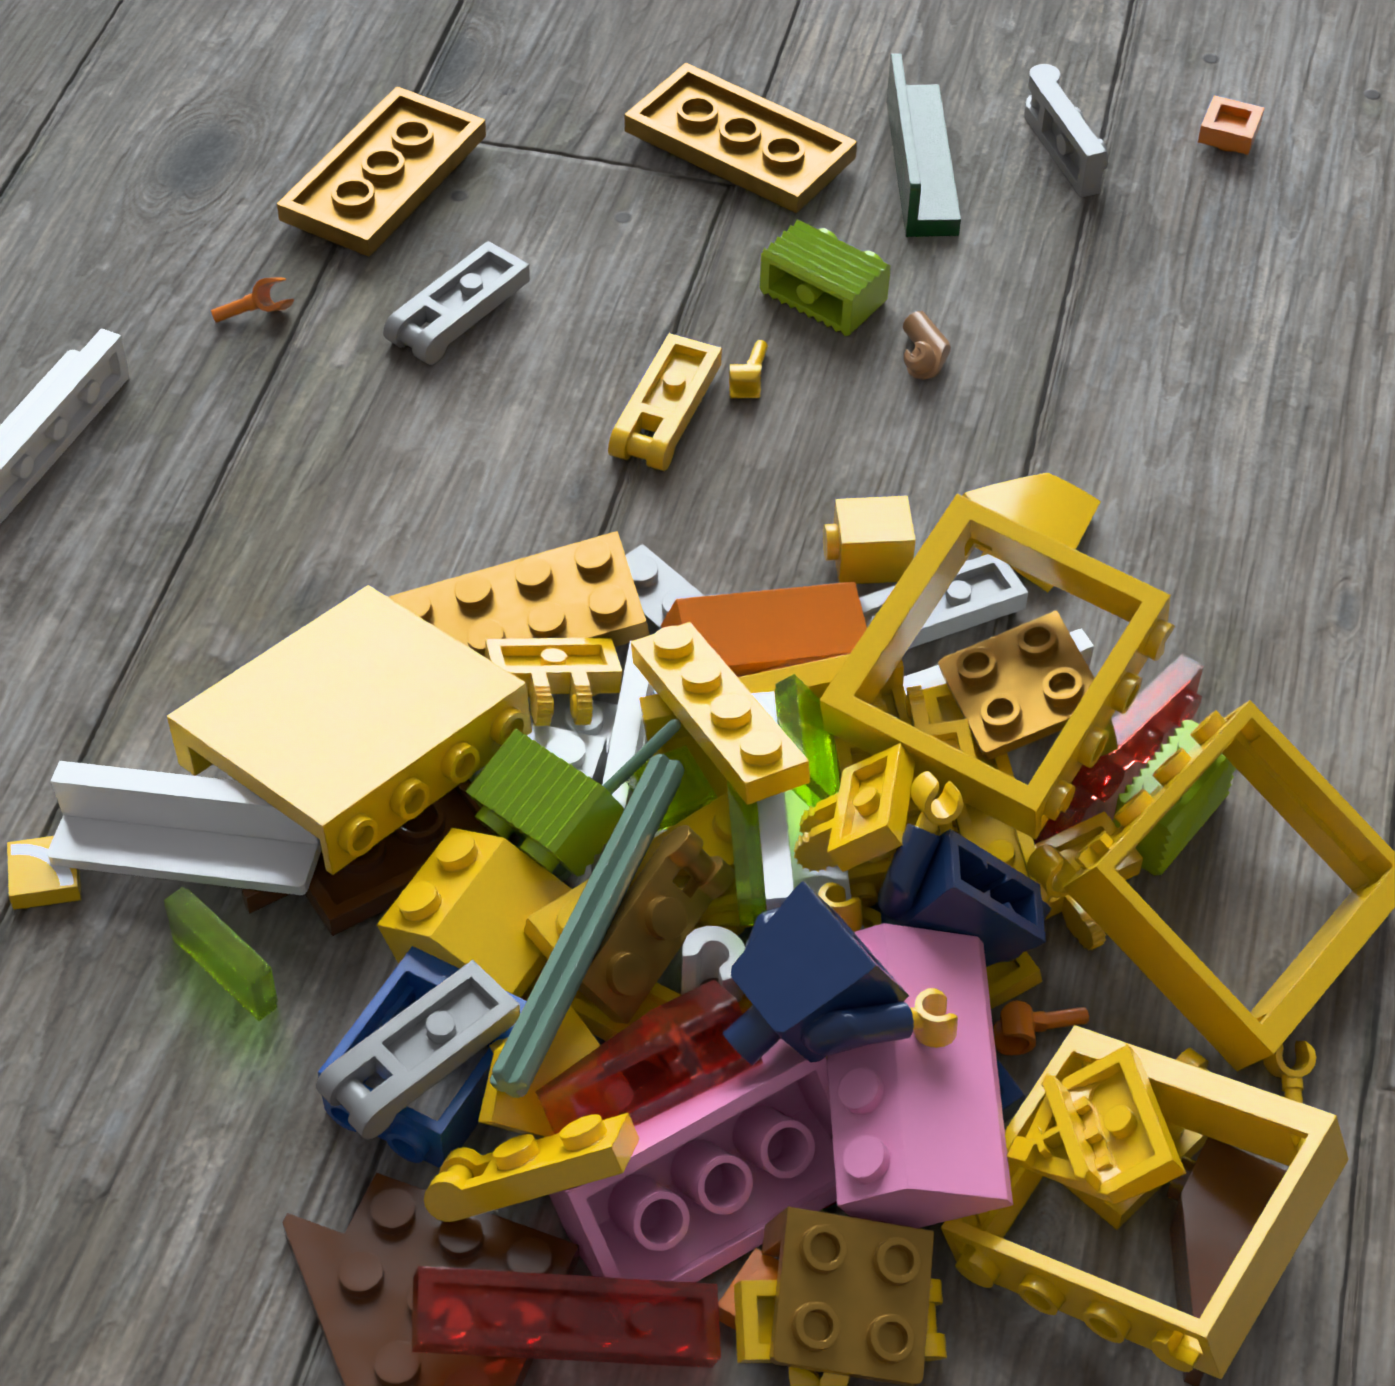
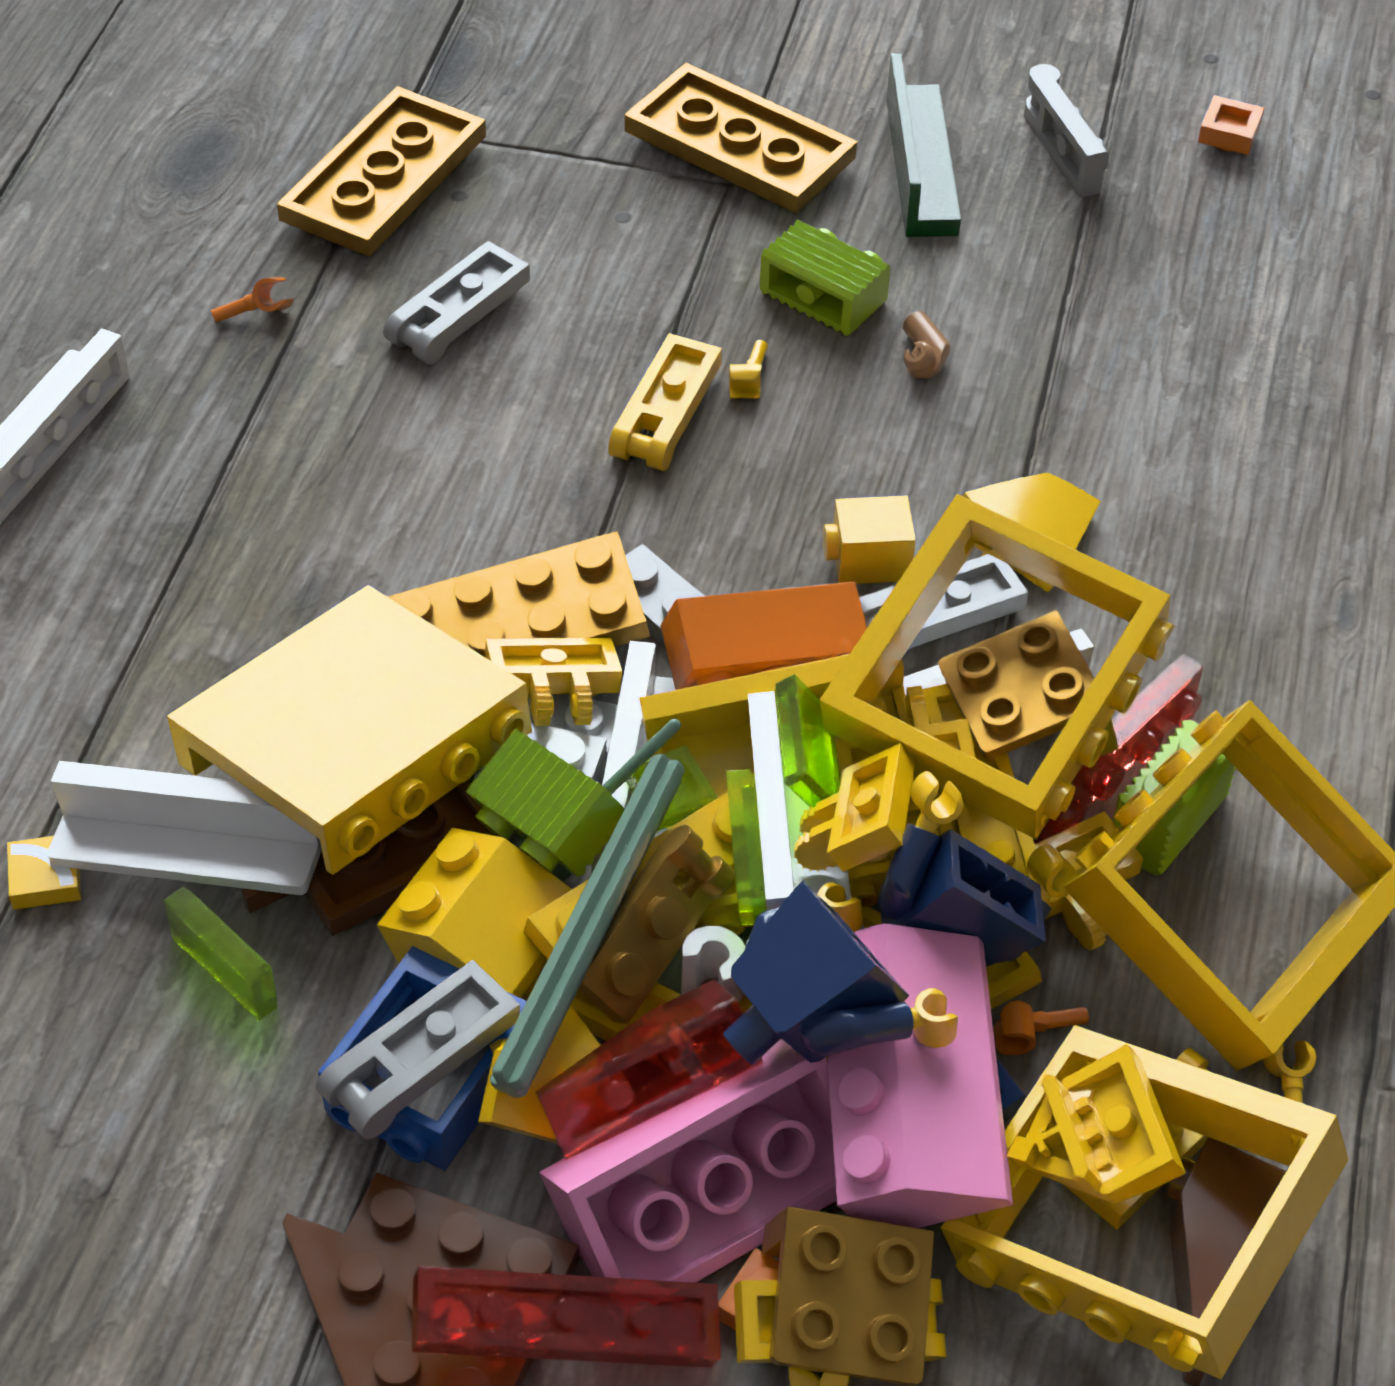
(530, 1167): yellow plate -> none
(720, 713): yellow plate -> none

